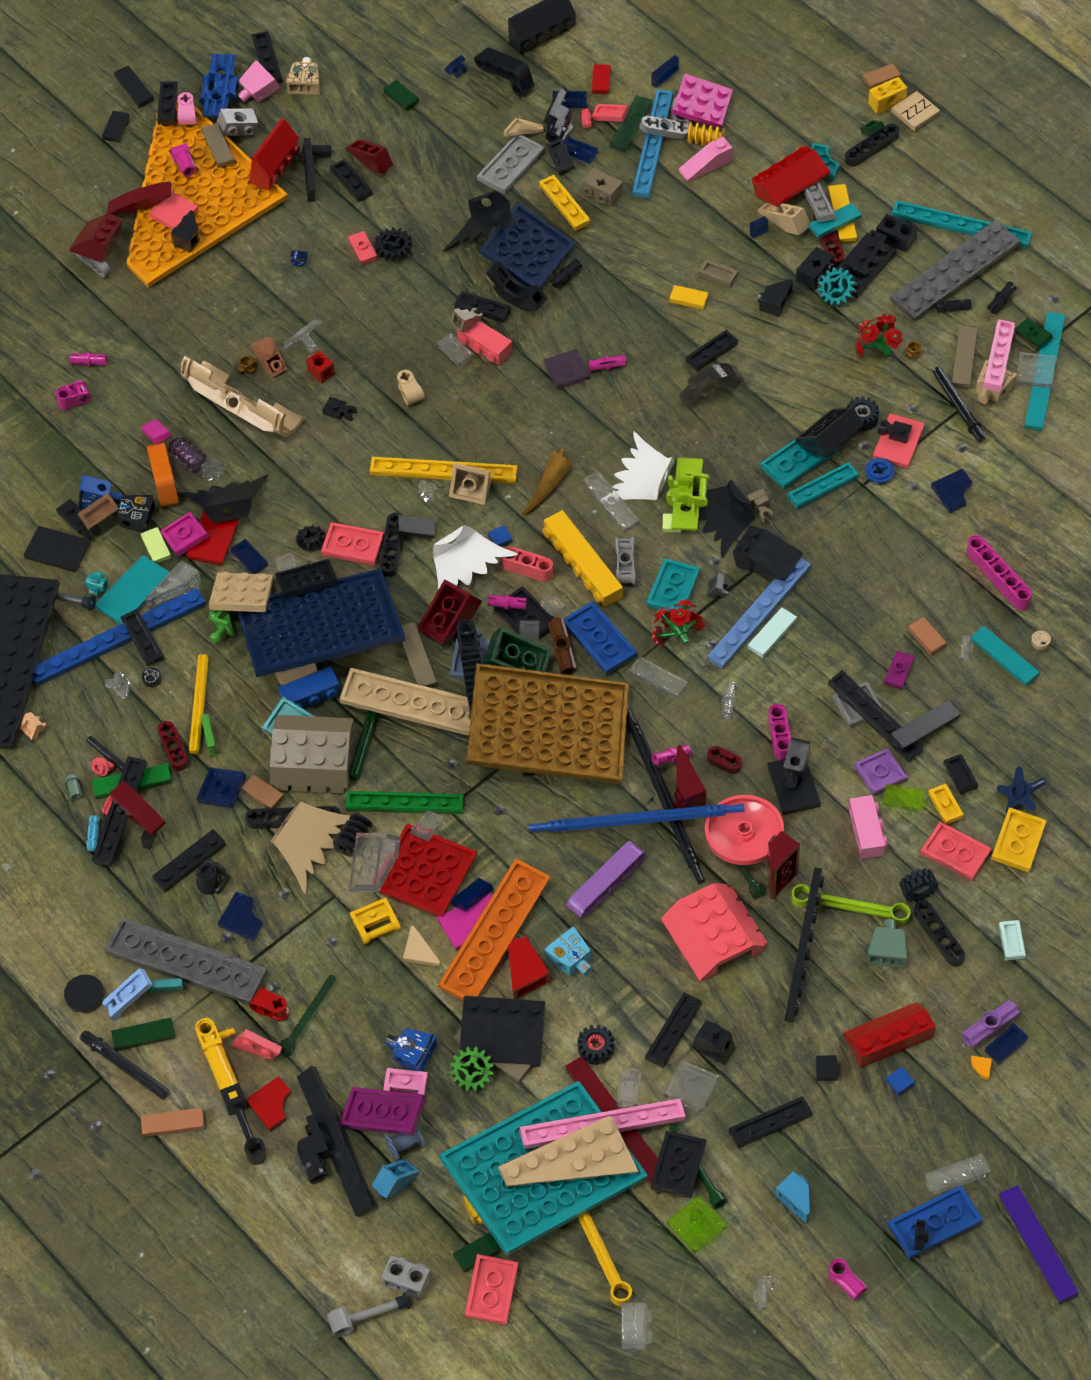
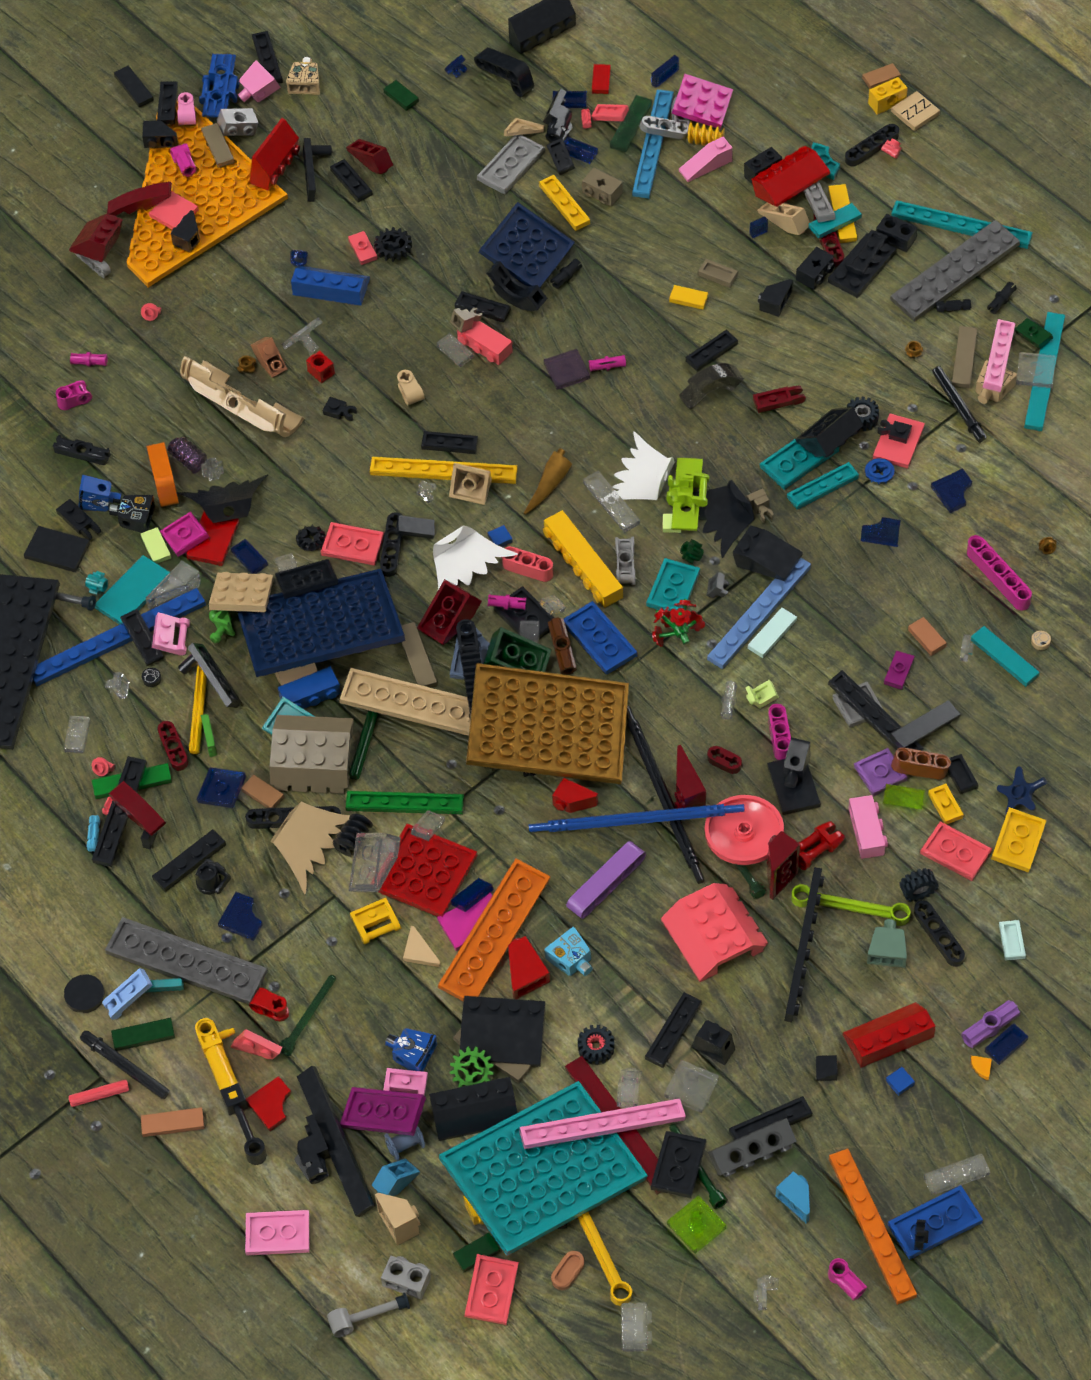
(32, 726): light nougat tile -> none
(72, 782): sand green pin -> none
(77, 734): none -> clear plate
(92, 453): none -> black piece
(97, 511): medium nougat tile -> none
(98, 1093): none -> coral axle
(105, 752): black bar -> none
(115, 126): black tile -> none
(150, 311): none -> coral plate
(155, 431): dark pink tile -> none
(158, 135): none -> black slope
(164, 633): none -> bright pink plate
(201, 656): none -> black piece
(277, 1232): none -> bright pink plate
(329, 285): none -> blue slope
(398, 1217): none -> tan slope
(449, 442): none -> black tile
(472, 1108): none -> black slope
(485, 217): black piece -> none
(567, 1270): none -> nougat tile
(573, 797): none -> red slope
(579, 1155): tan wing -> none
(658, 677): clear tile -> none
(669, 755): dark pink pin -> none
(691, 551): none -> dark green gear
(721, 1156): none -> dark grey brick
(761, 163): none -> black brick
(762, 694): none -> yellowish green bracket
(778, 398): none -> dark red hinge
(827, 842): none -> red piece
(841, 280): teal gear -> none
(872, 127): dark green tile -> none
(872, 1226): none -> orange plate
(884, 532): none -> clear blue tile
(889, 335): red plant -> none
(892, 148): none -> coral plate
(920, 763): none -> dark orange beam
(1038, 1244): dark purple tile -> none
(1047, 545): none -> pearl gold plate

